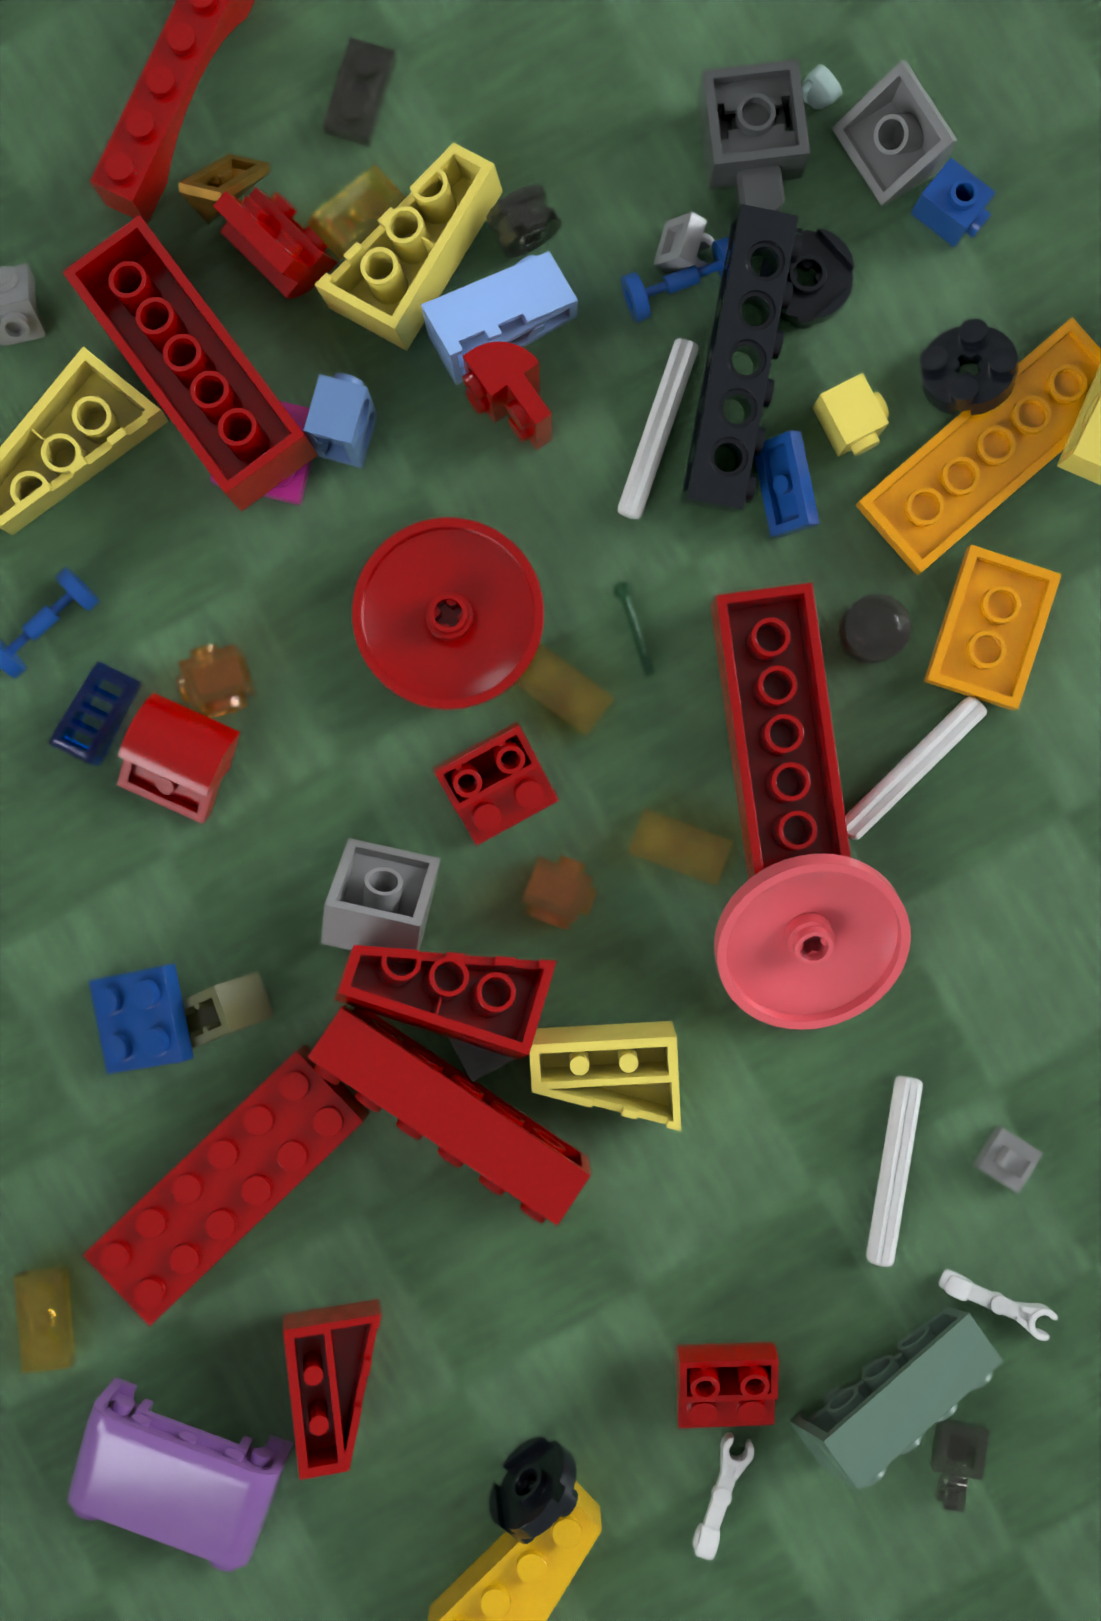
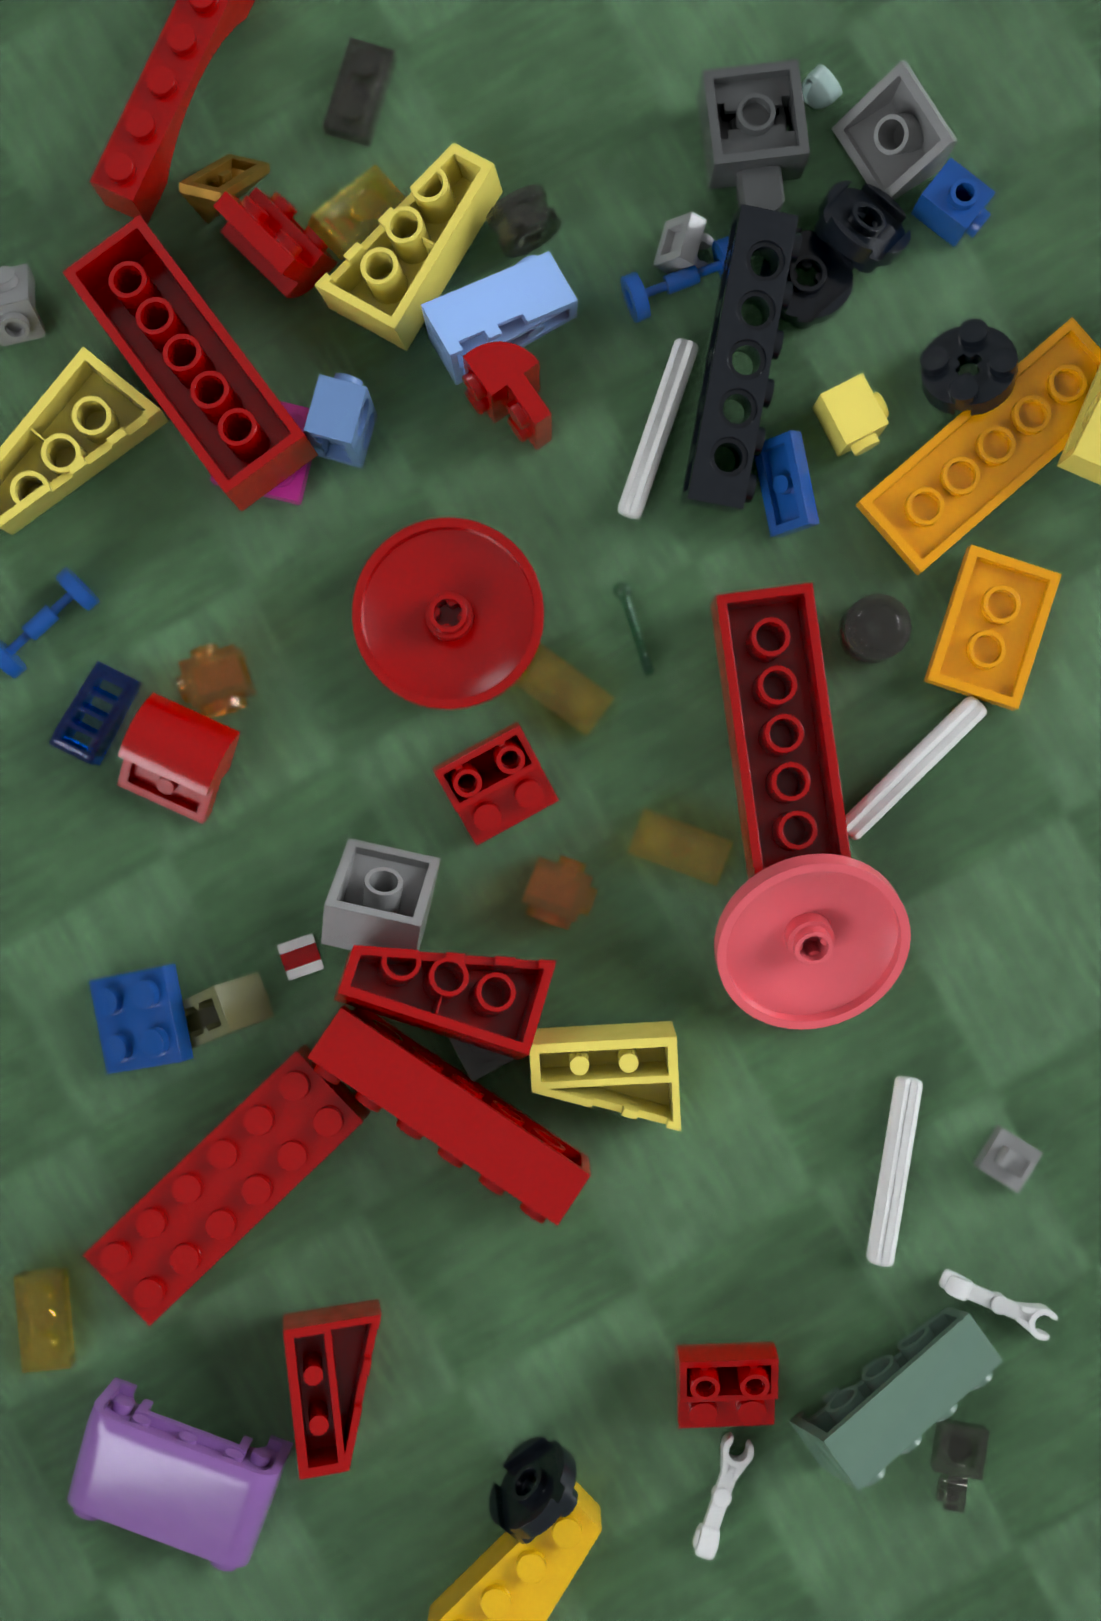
(300, 956): none -> sticker
(868, 244): none -> black plate

